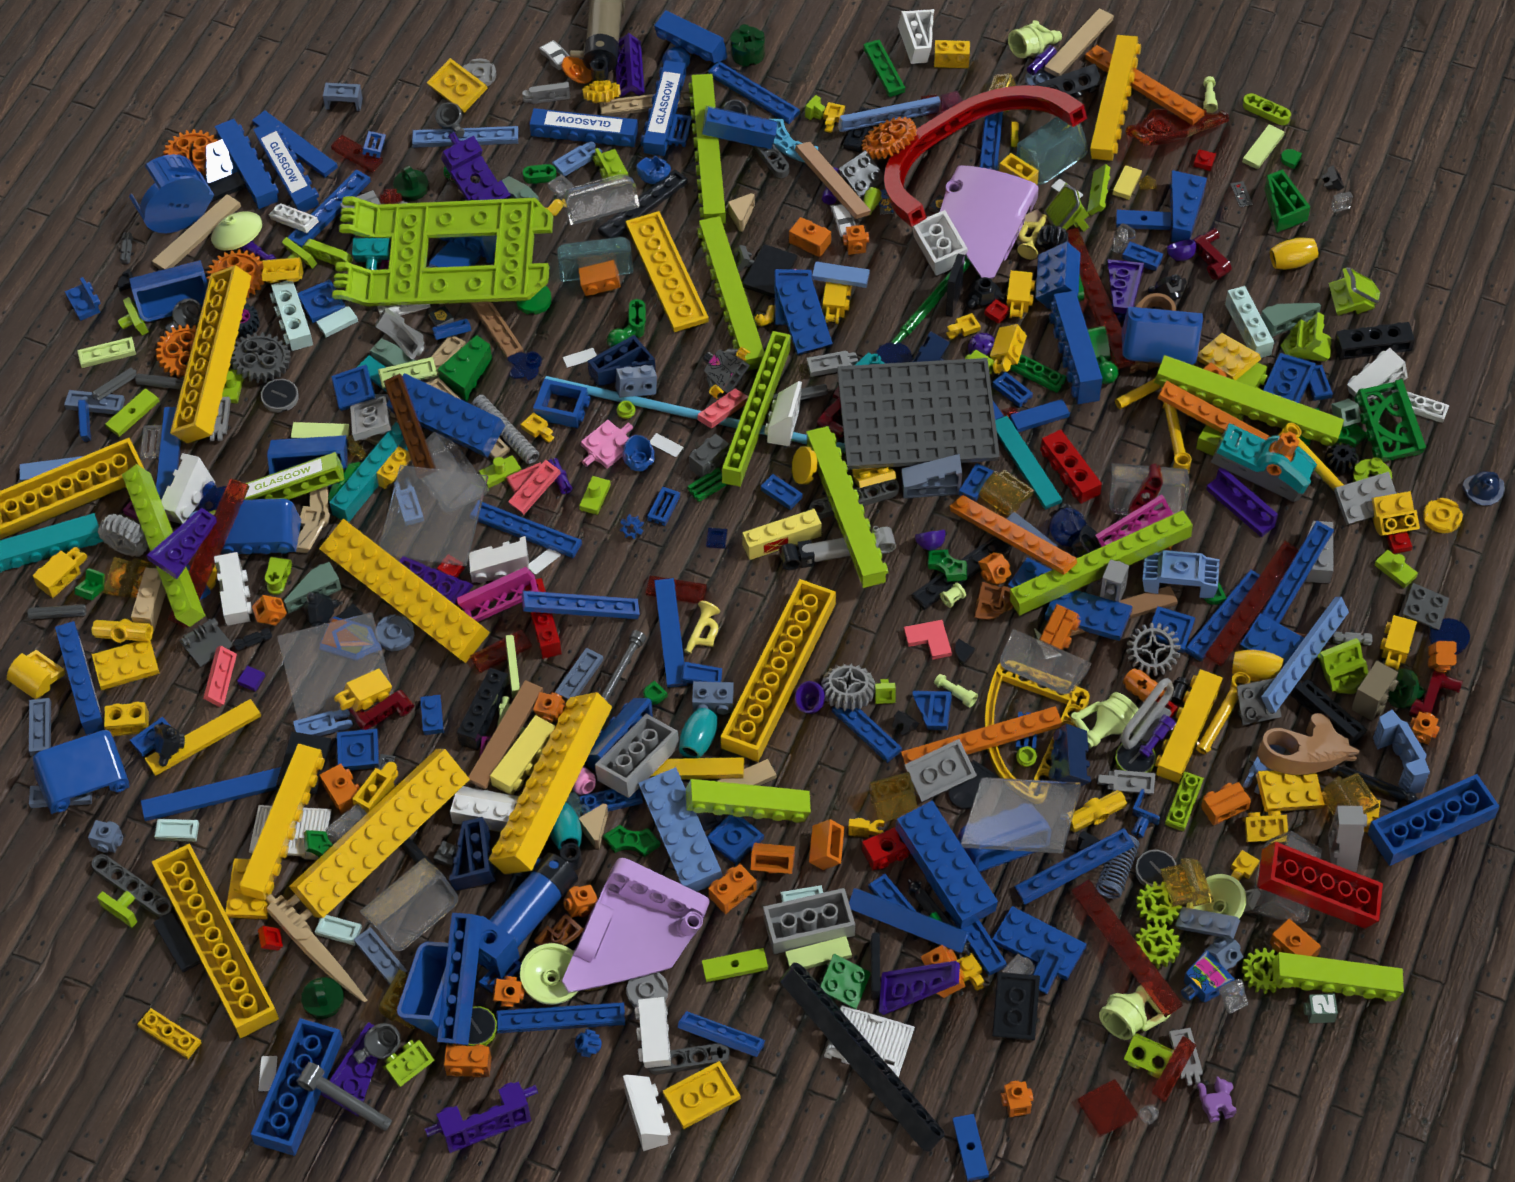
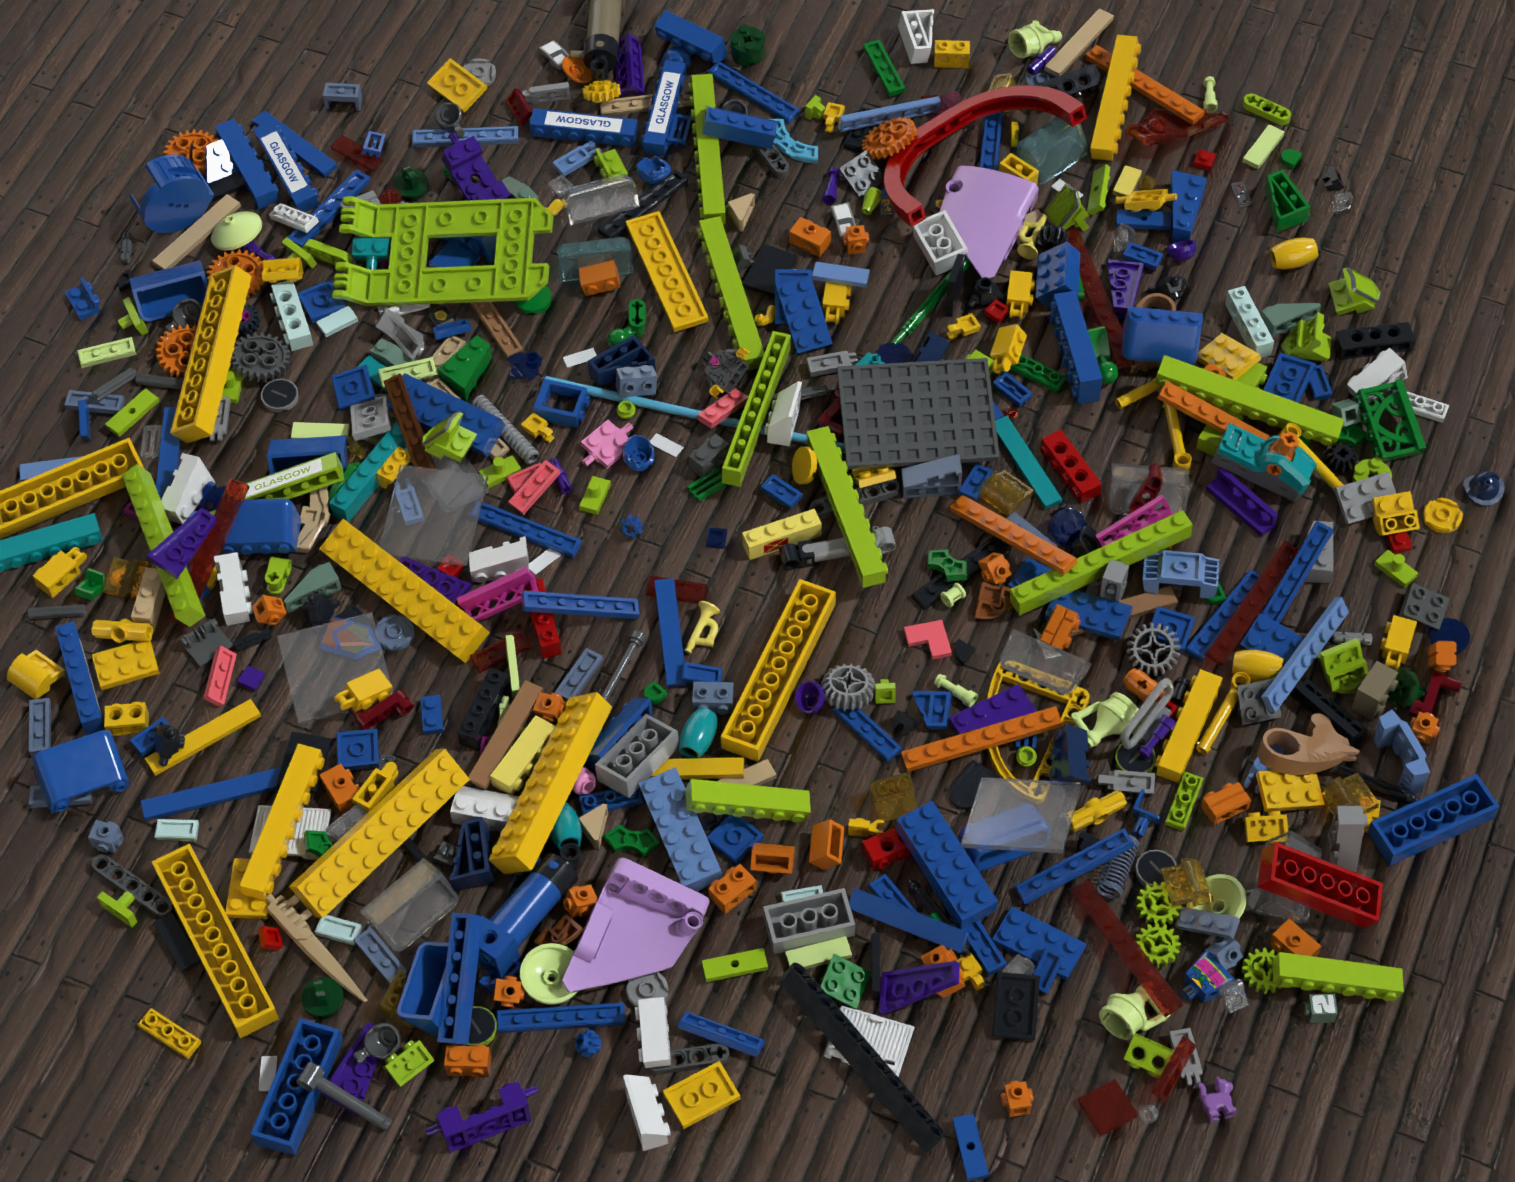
(123, 535): light grey gear -> none
(323, 723): medium blue hinge -> none
(449, 438): none -> lime piece
(519, 106): none -> dark red plate
(539, 173): green beam -> none
(573, 800): clear light blue plate -> none
(651, 516): blue tile -> none
(832, 180): medium nougat tile -> none
(931, 540): dark purple piece -> none
(940, 770): light grey plate -> none
(981, 341): dark purple helmet -> none
(996, 709): none -> dark purple wing
(1039, 415): blue tile -> none
(1146, 199): none -> yellow plate
(1217, 262): dark red beam -> none
(1244, 865): yellow plate -> none

